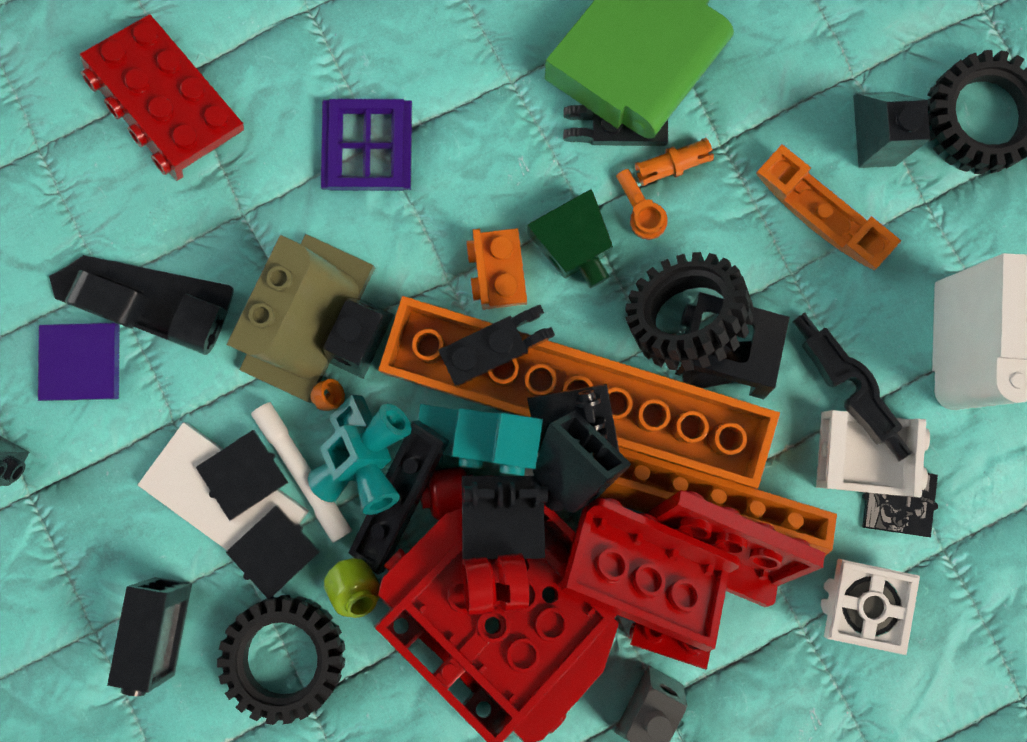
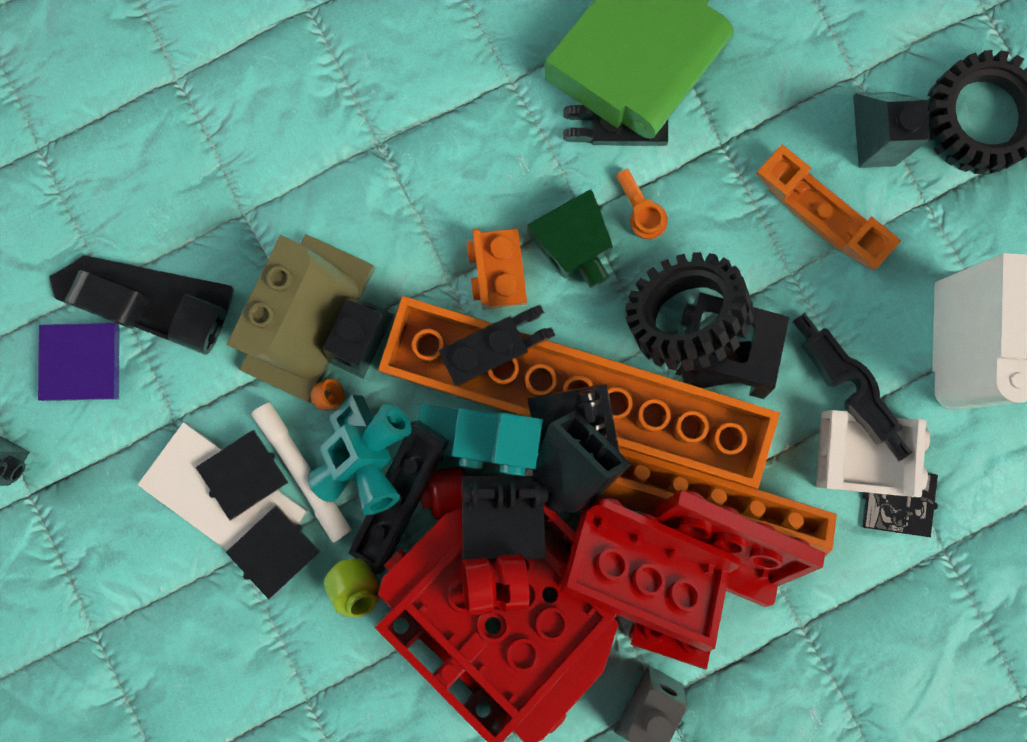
(149, 635): black window -> none
(159, 95): red bracket -> none
(238, 674): black tyre -> none
(366, 145): dark purple piece -> none
(674, 161): orange pin -> none
(870, 605): white piece -> none

